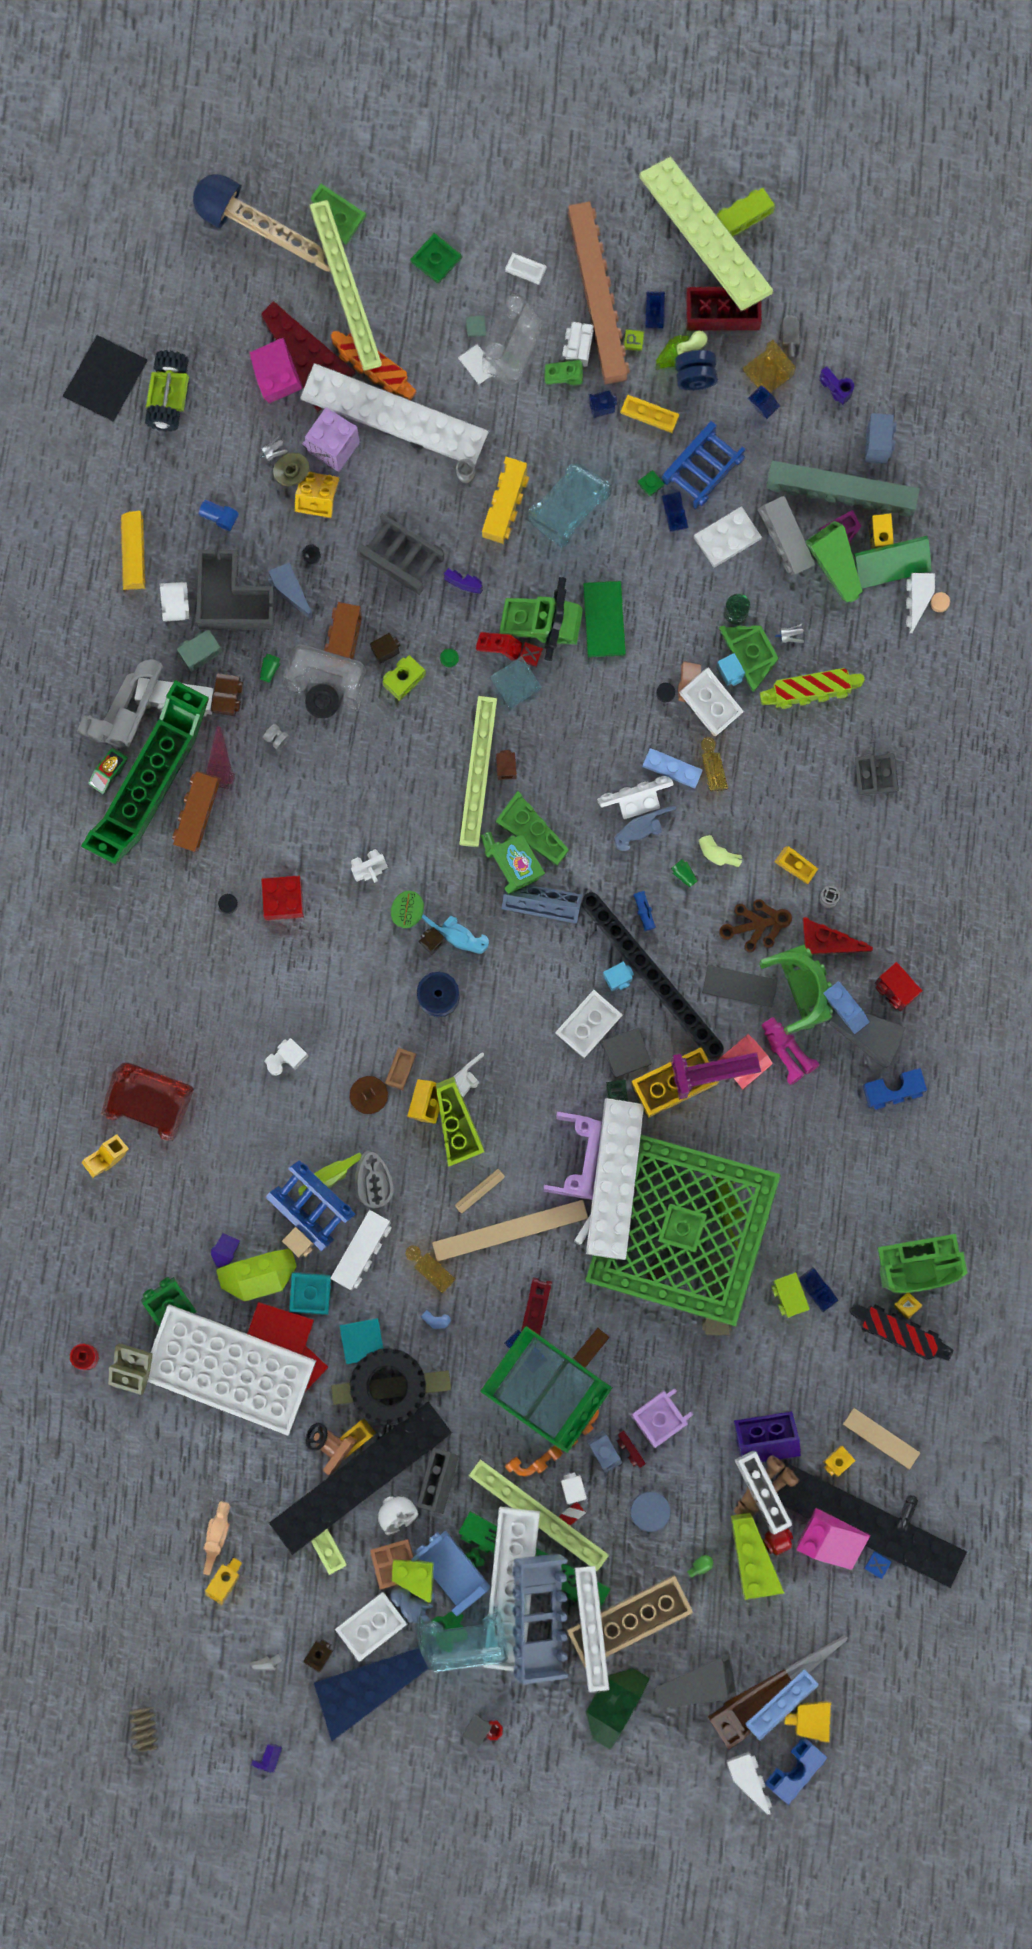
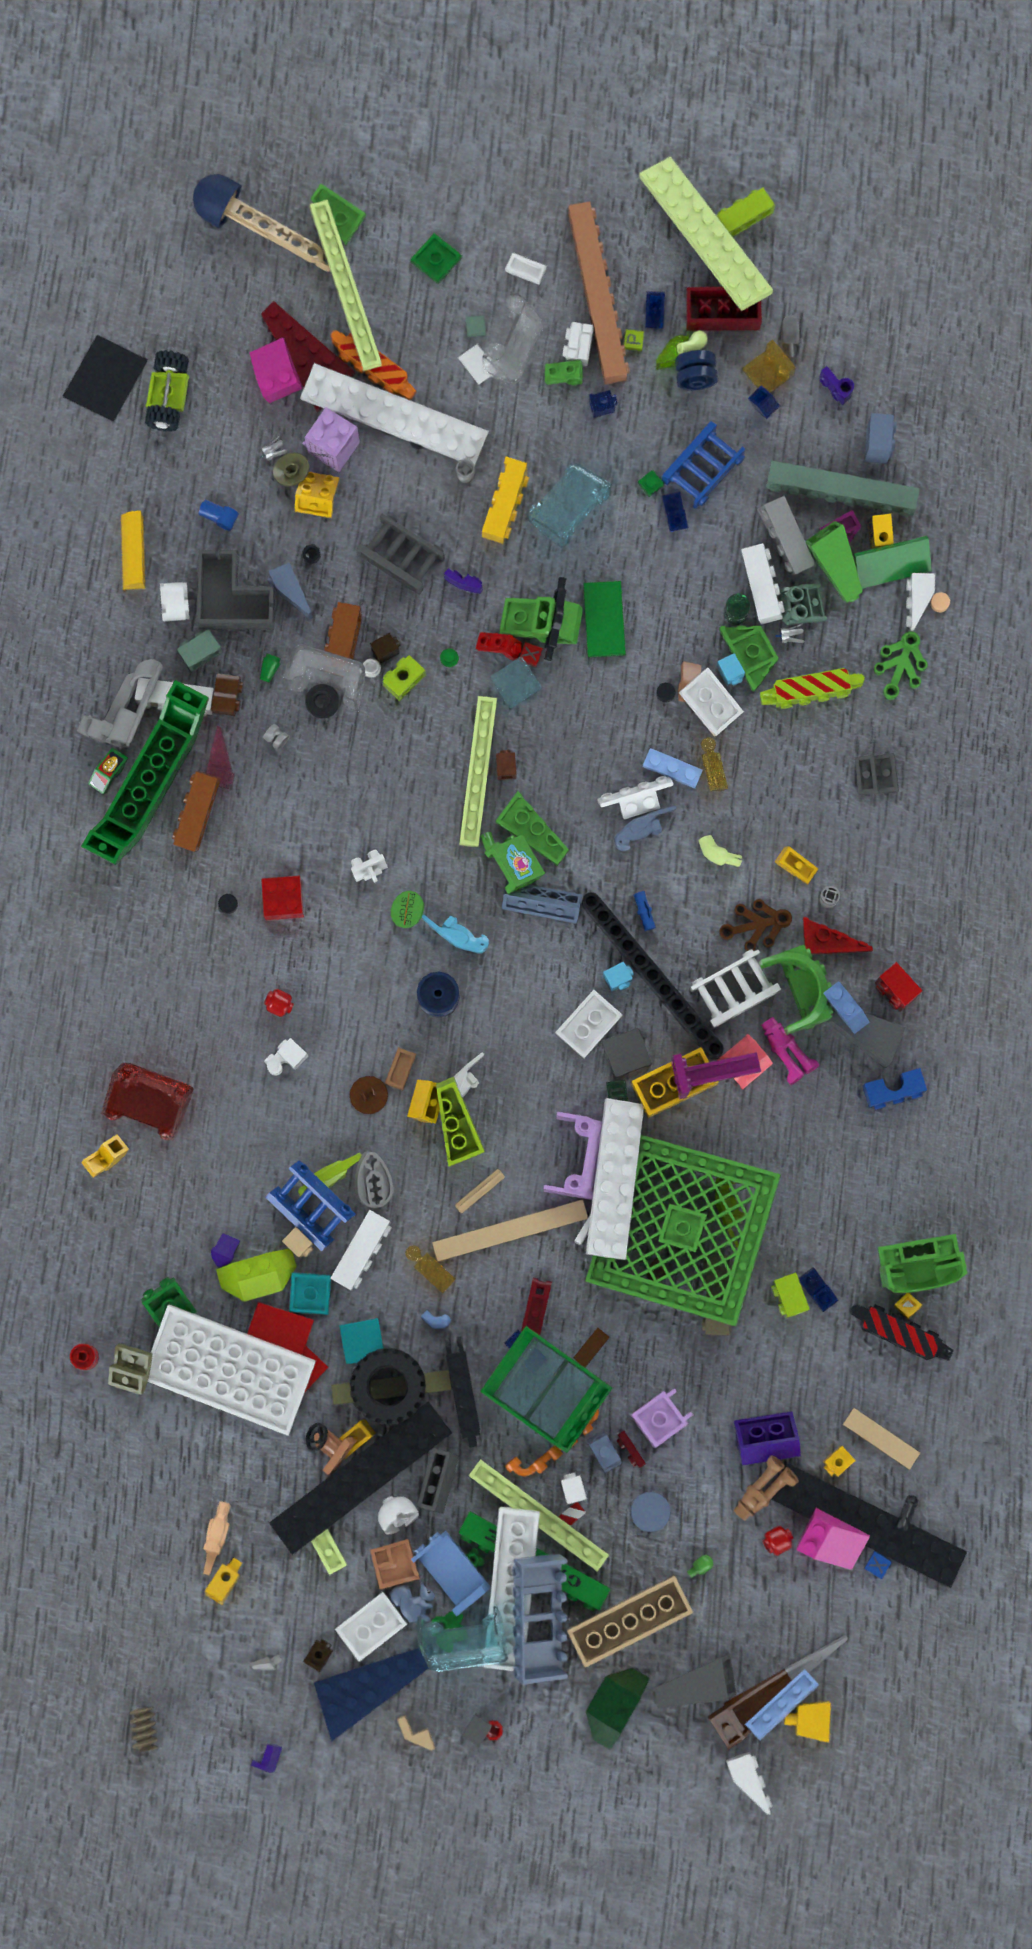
(278, 1002): none -> red head
(372, 667): none -> white plate
(414, 1577): lime wing -> none
(421, 1738): none -> tan slope
(432, 940): dark brown brick -> none
(463, 1392): none -> black hinge
(591, 1629): white plate -> none
(650, 413): yellow plate -> none
(684, 873): green cone -> none
(727, 537): white plate -> none
(735, 1008): none -> white fence
(754, 1564): lime wedge -> none
(762, 583): none -> white brick
(763, 1492): white brick -> none
(789, 1784): arch -> none
(802, 604): none -> sand green slope
(902, 662): none -> bright green plant

